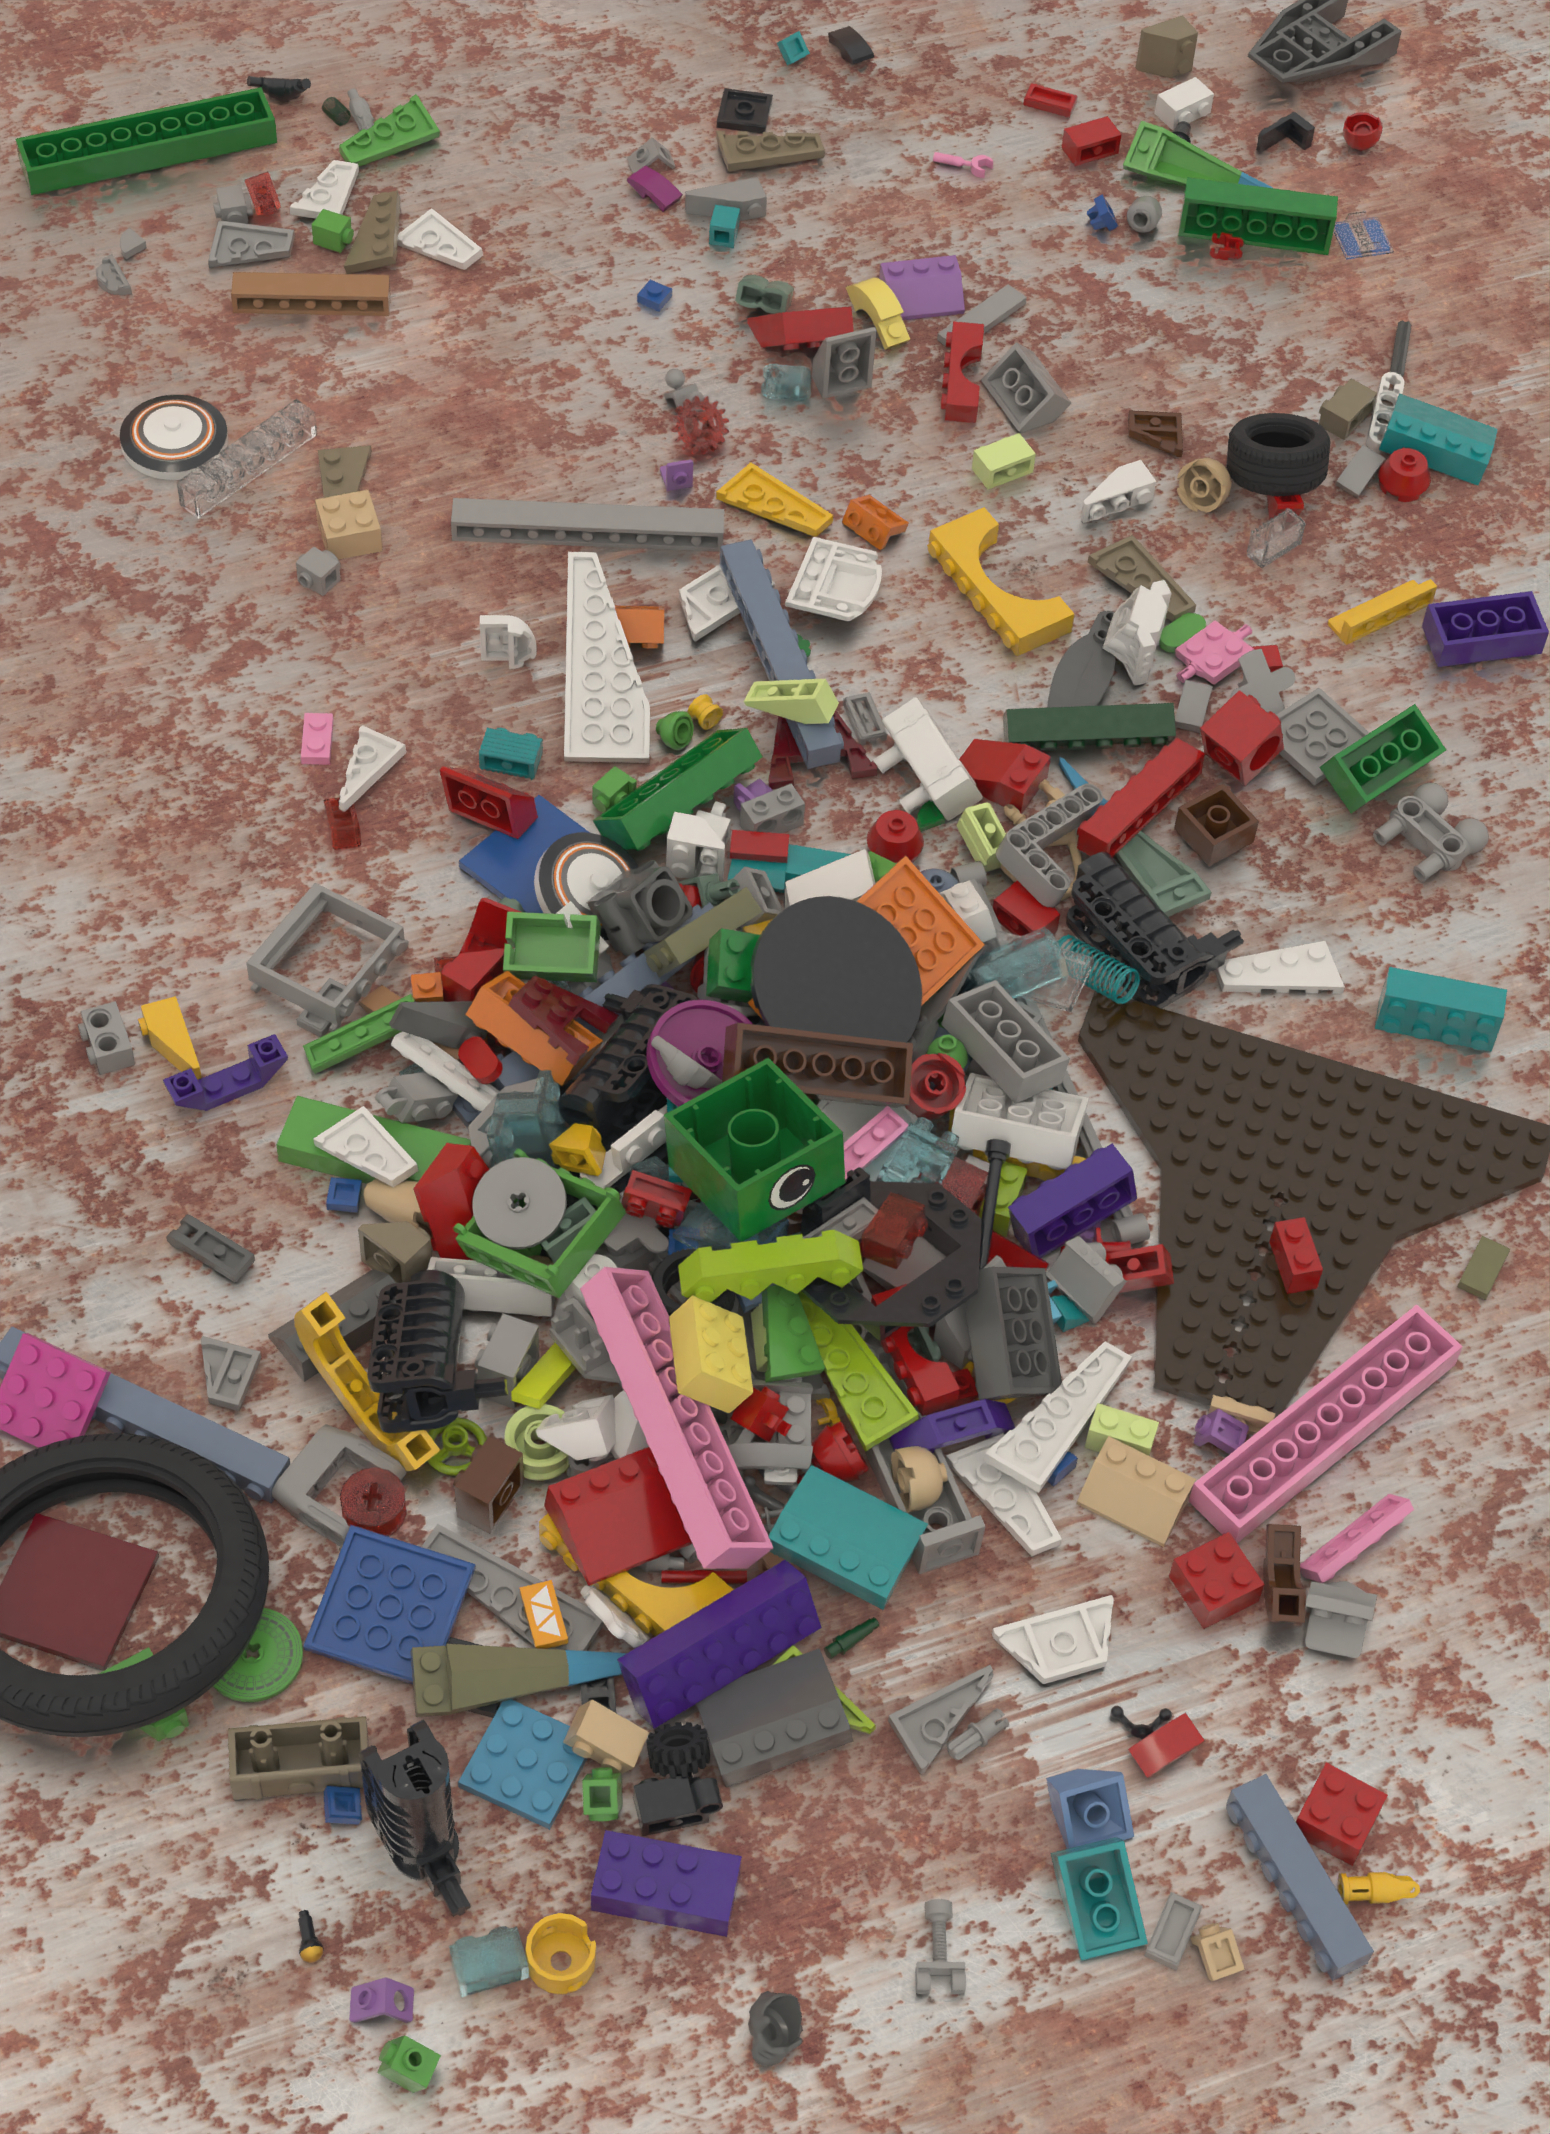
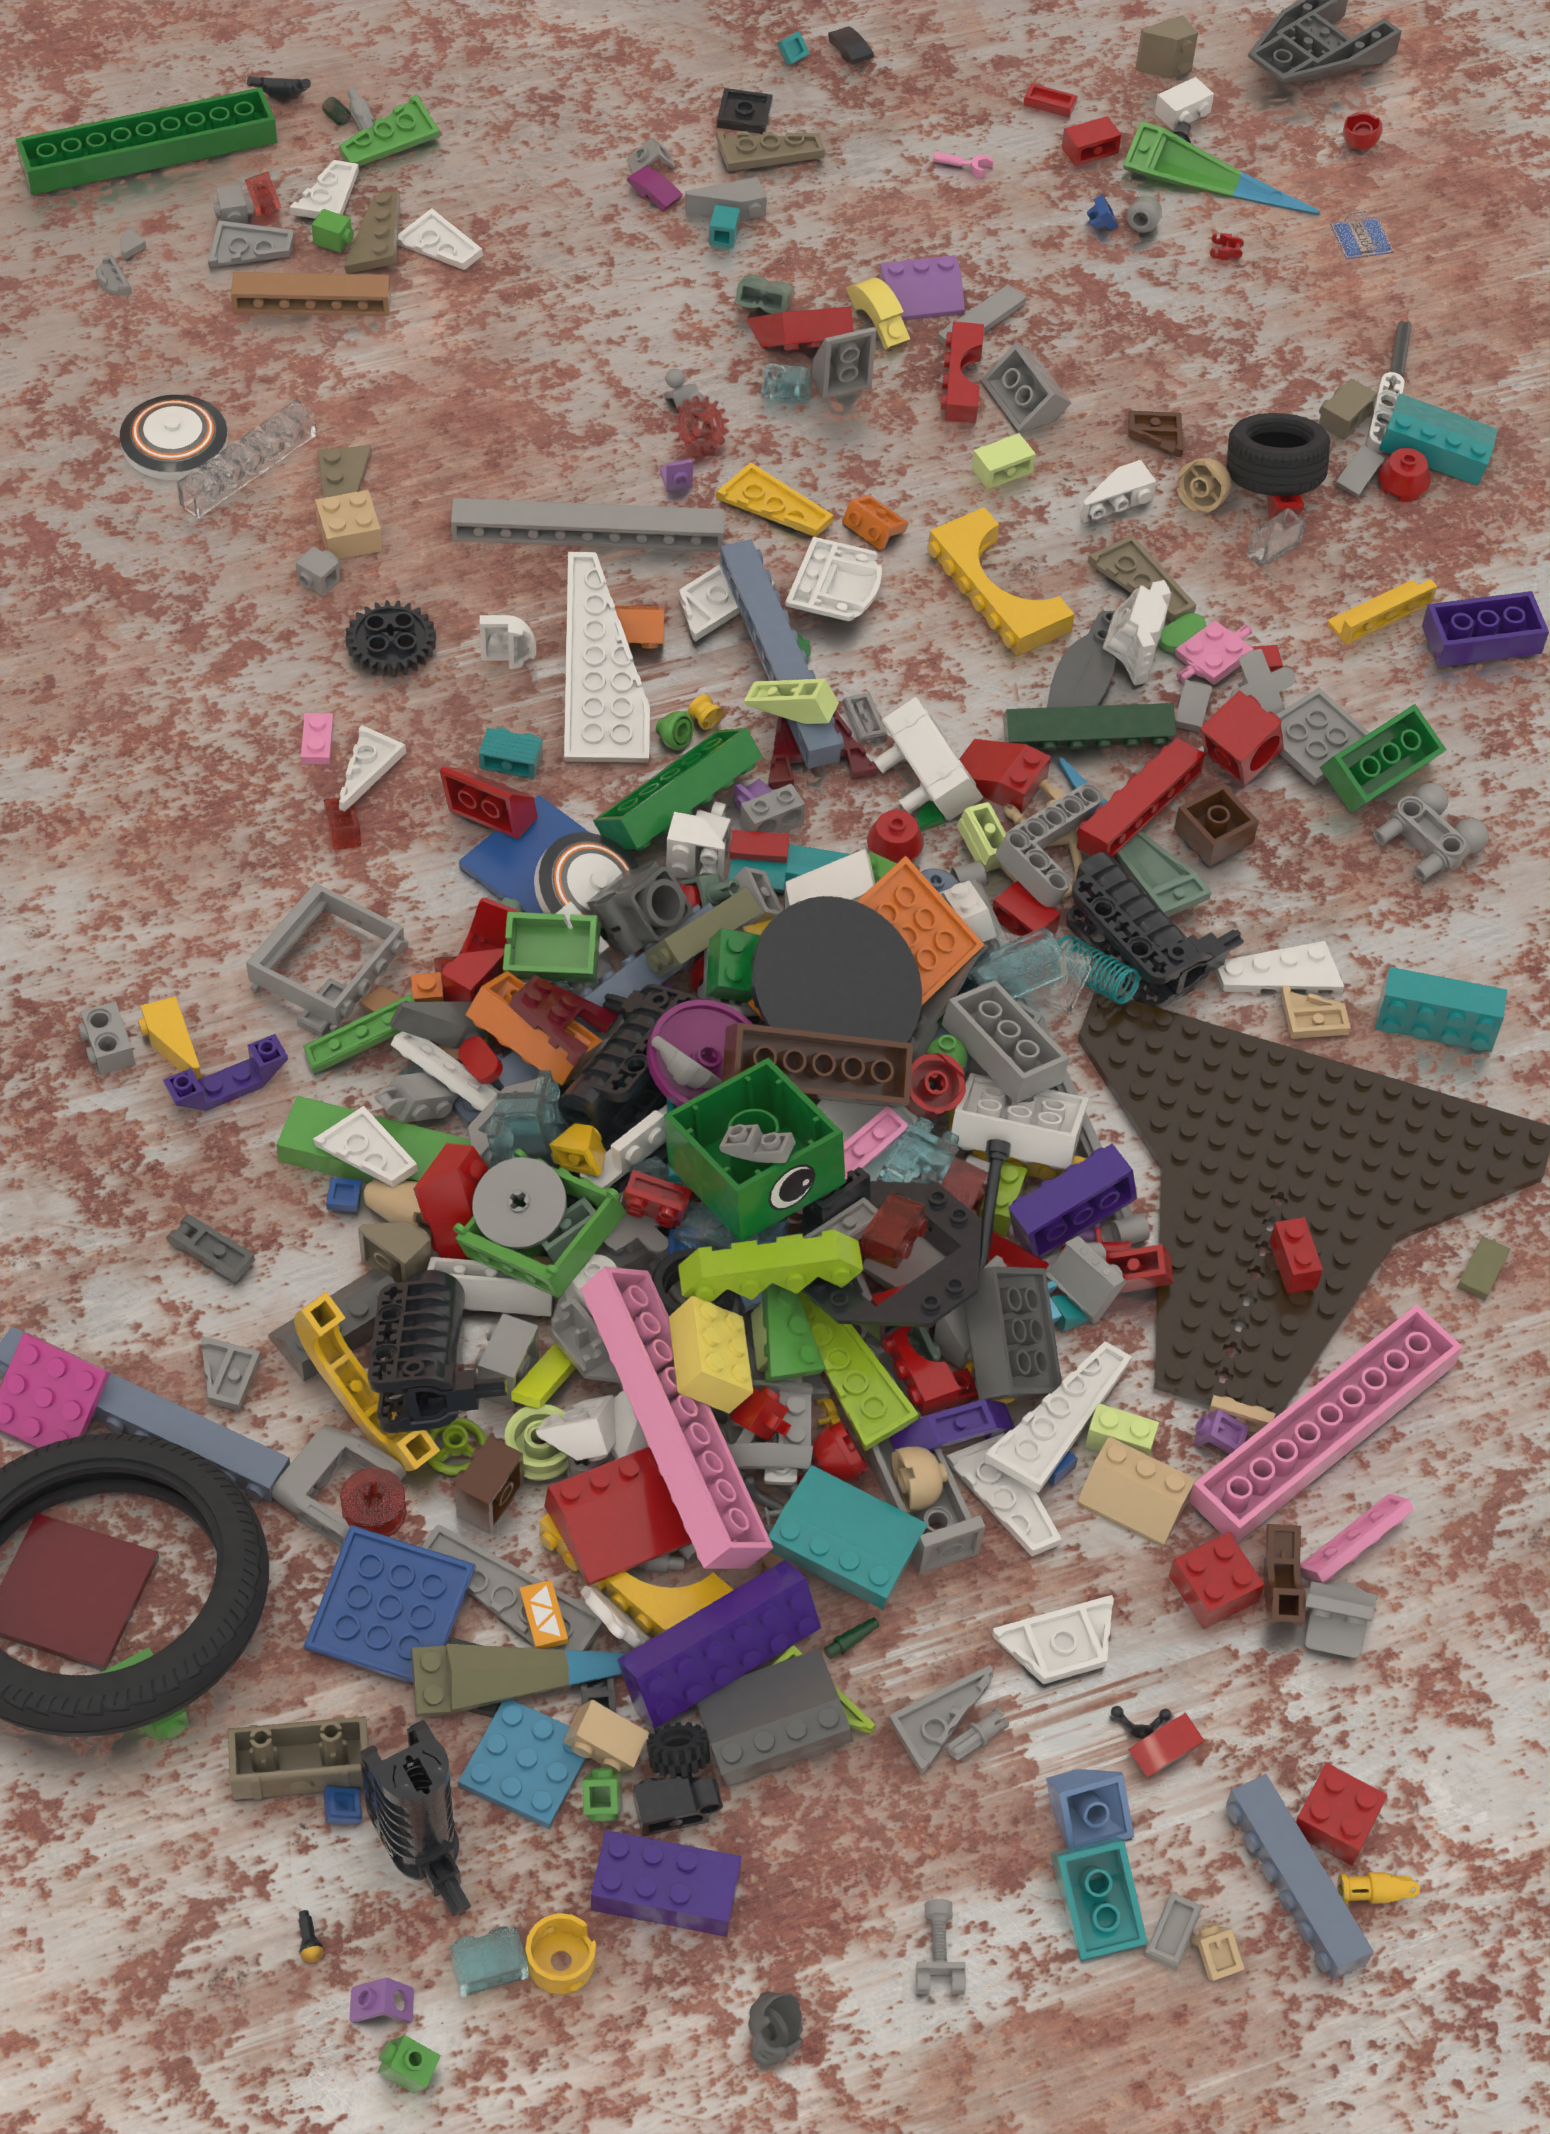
(275, 1668): bright green piece -> none
(390, 638): none -> black gear
(612, 789): bright green brick -> none
(654, 295): blue plate -> none
(695, 1576): red piece -> none
(750, 1144): none -> light grey slope
(1259, 215): green brick -> none
(1292, 127): black bracket -> none
(1313, 1015): none -> tan wing

